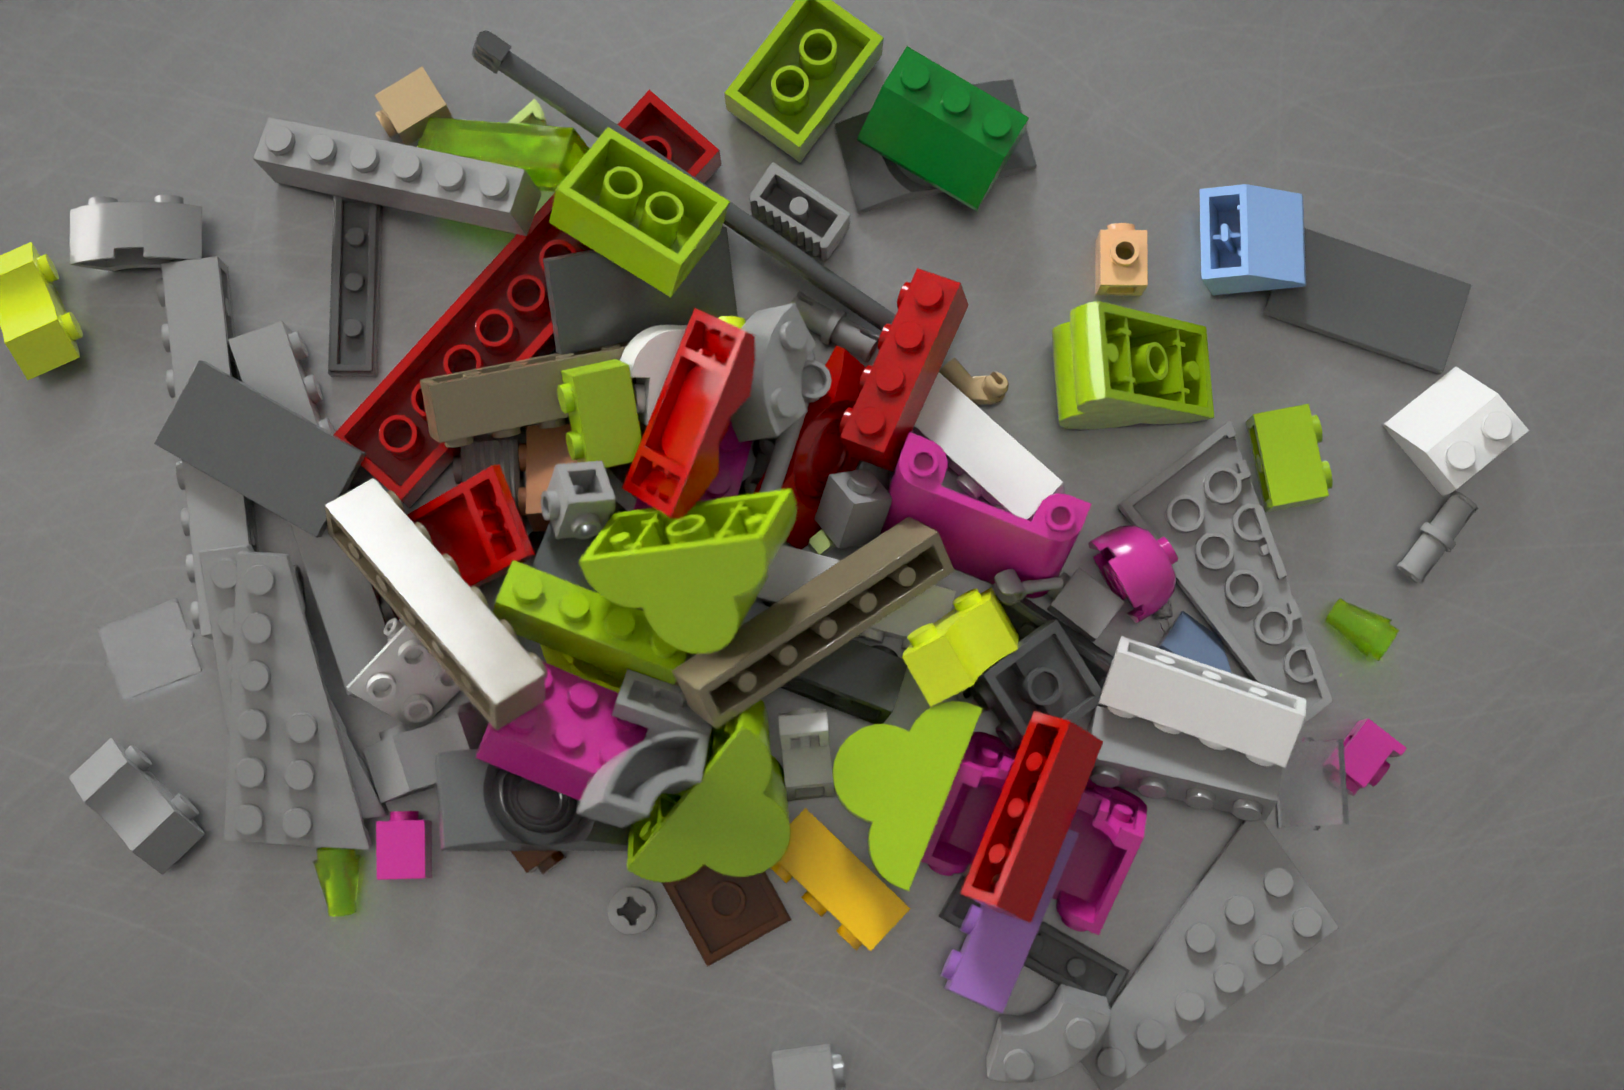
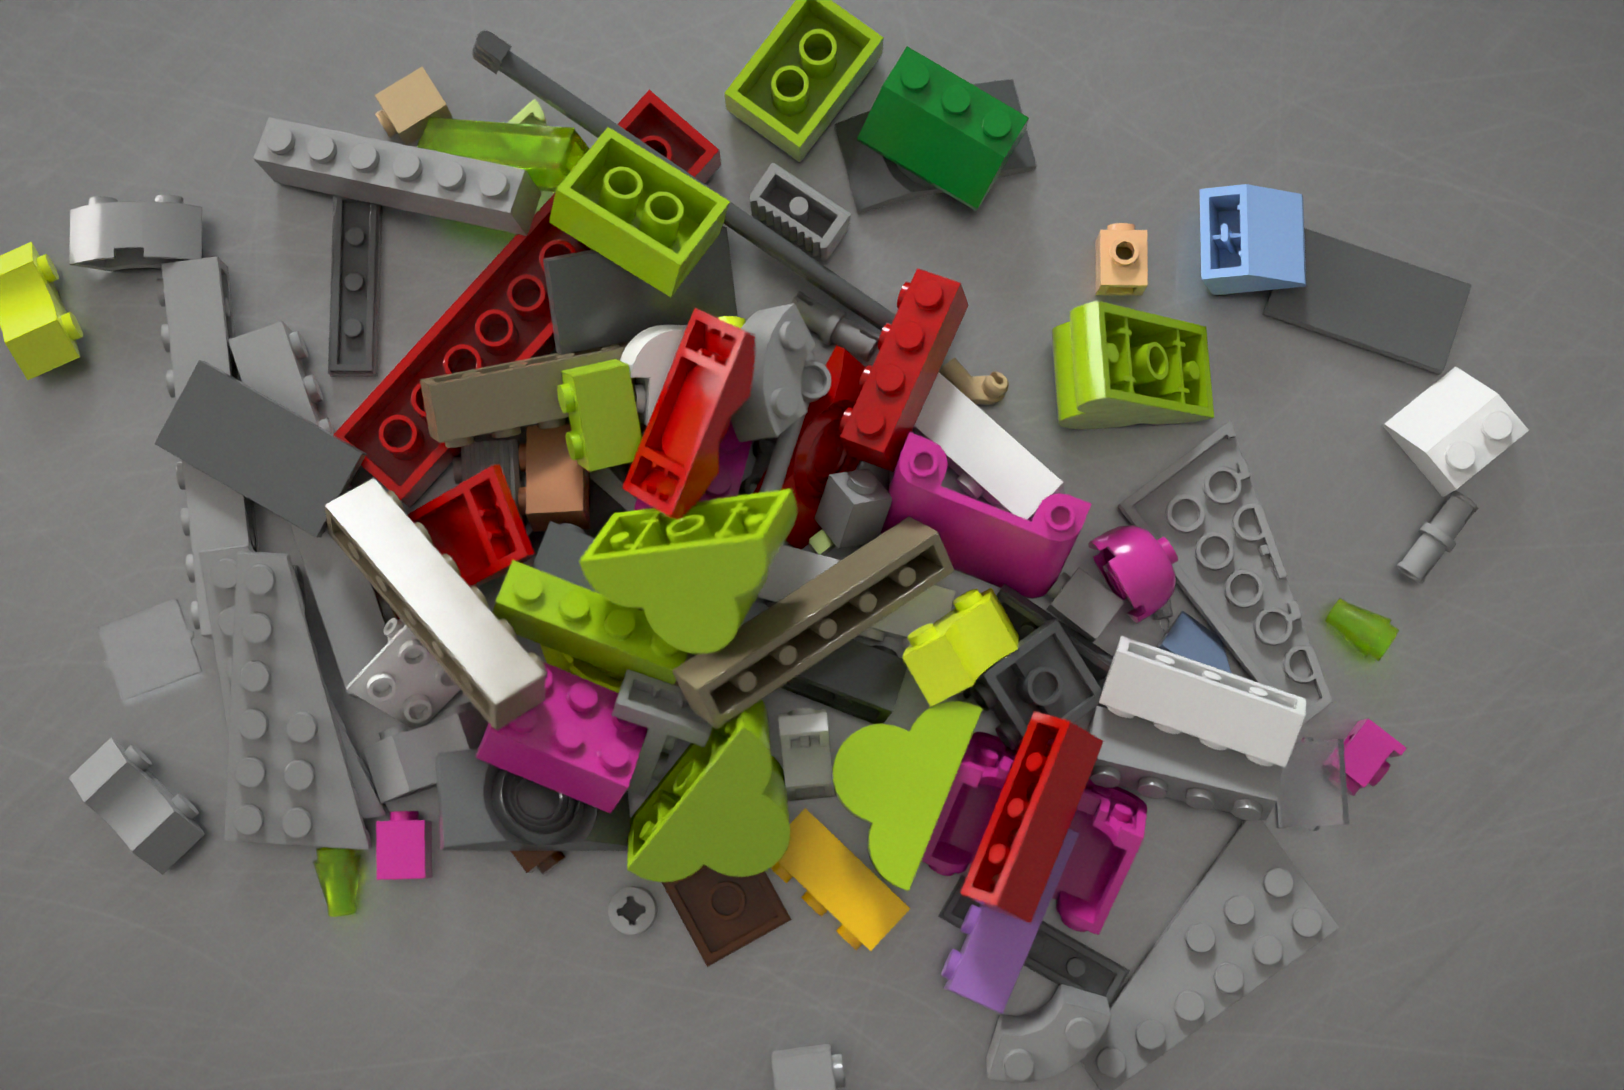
(578, 500): light grey brick -> none
(633, 779): light grey brick -> none
(1012, 590): light grey hand -> none
(1288, 457): lime brick -> none

